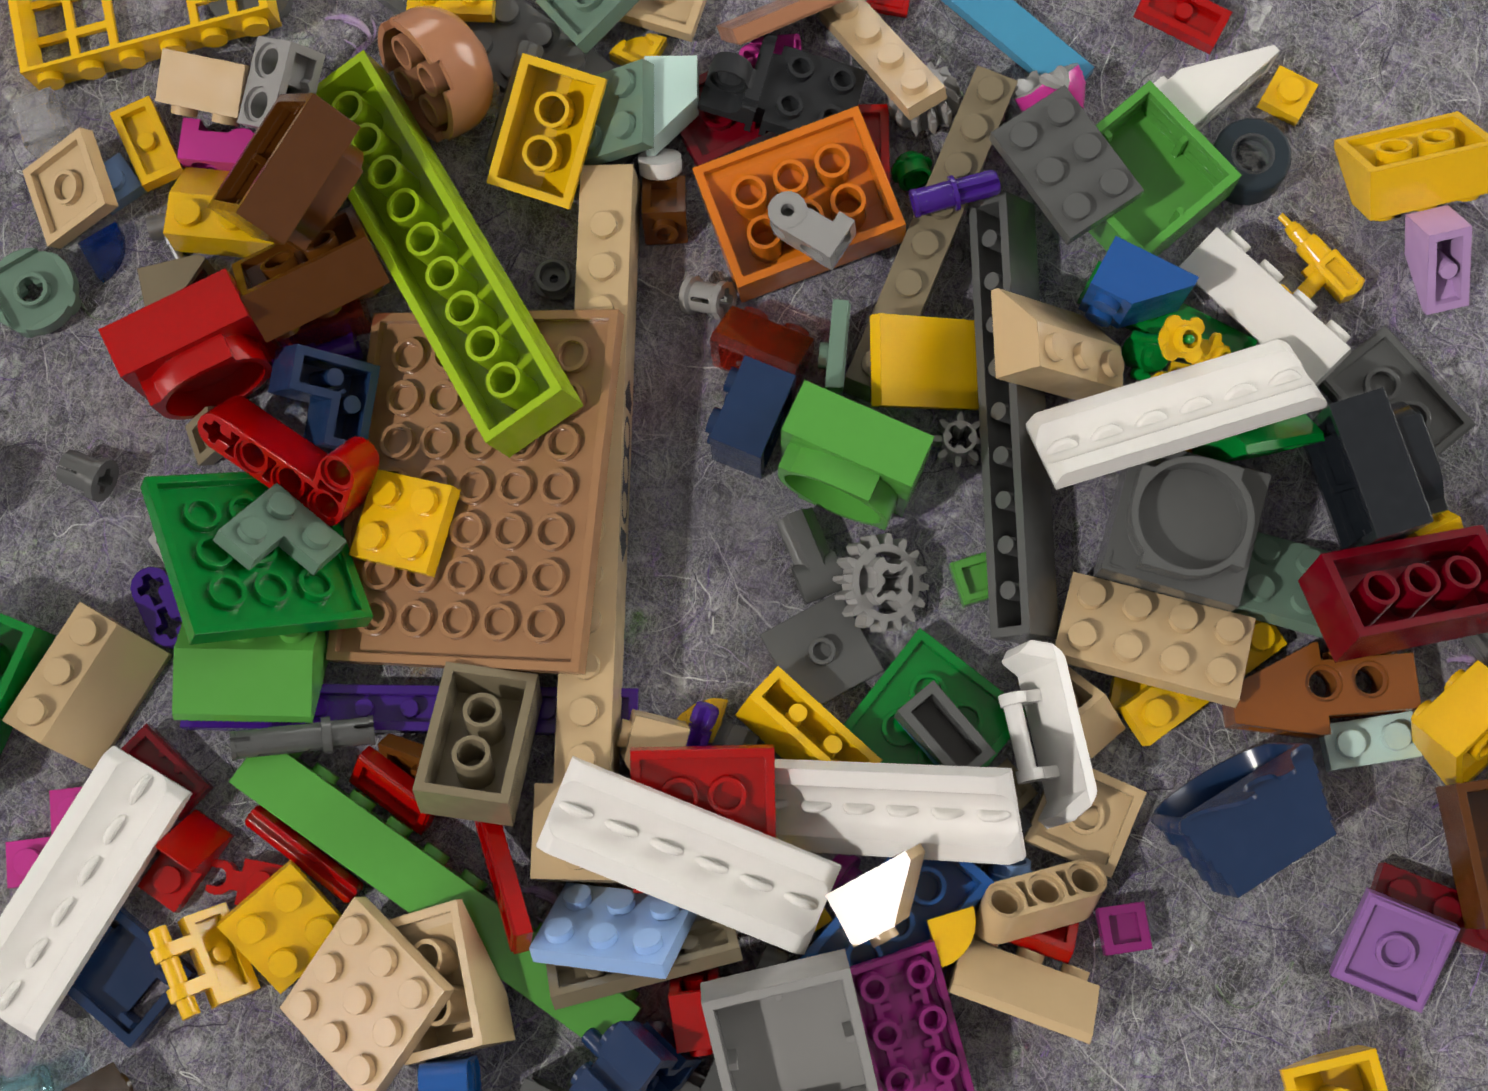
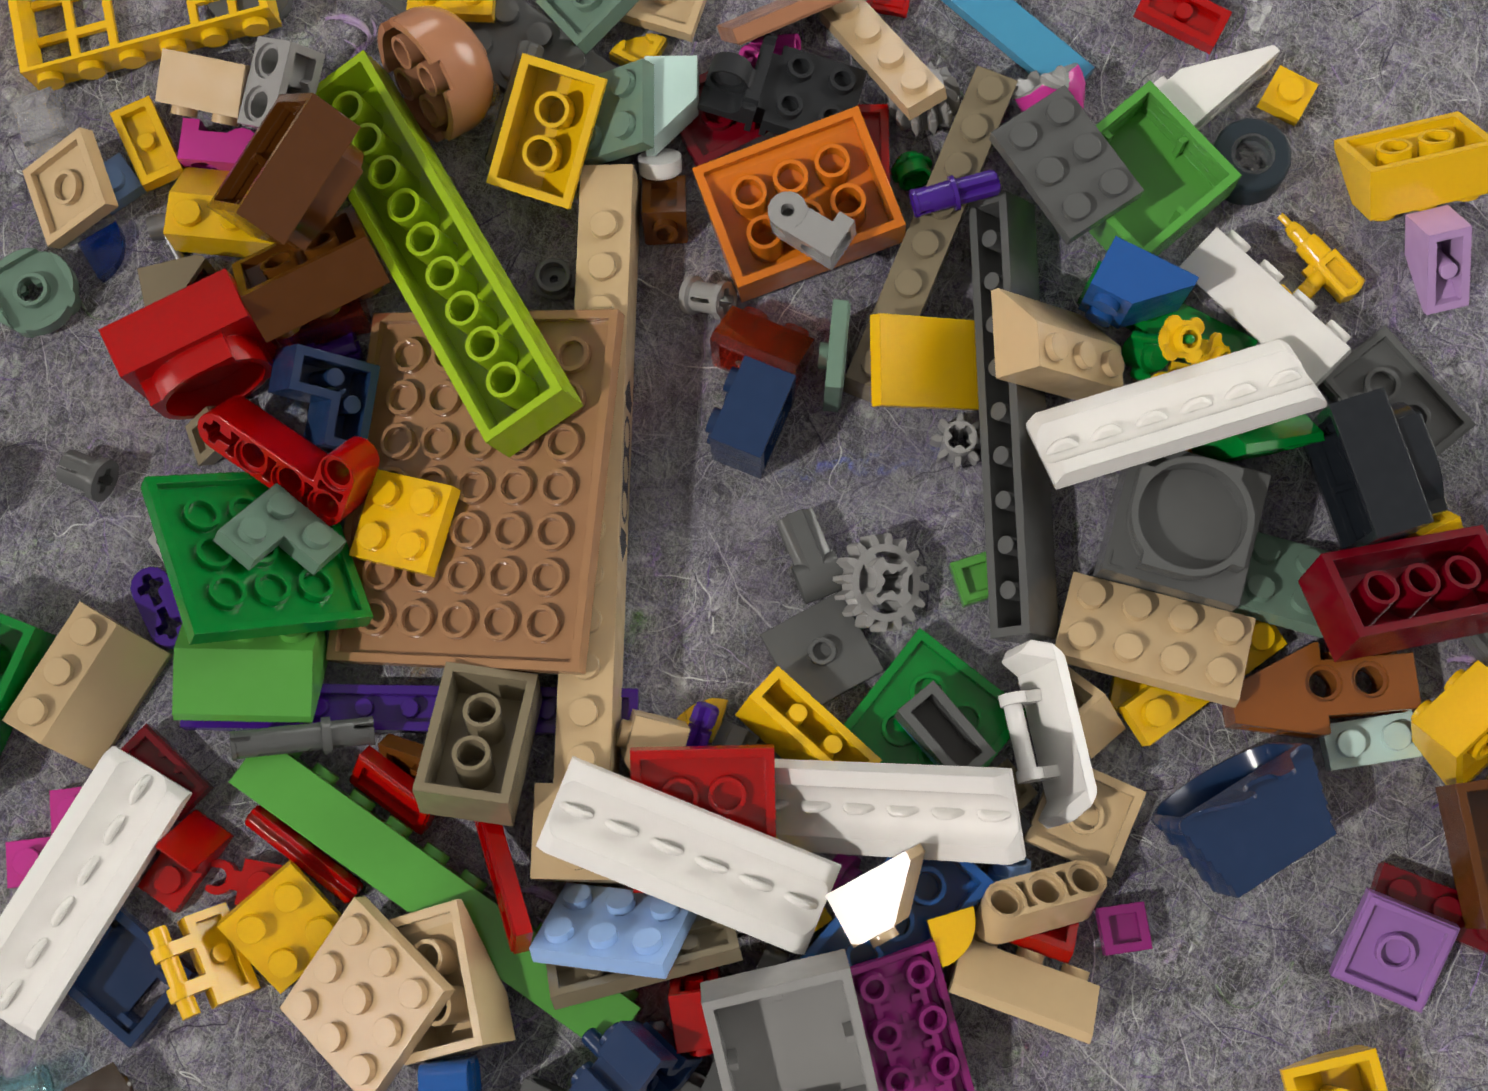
(850, 457): bright green container -> none

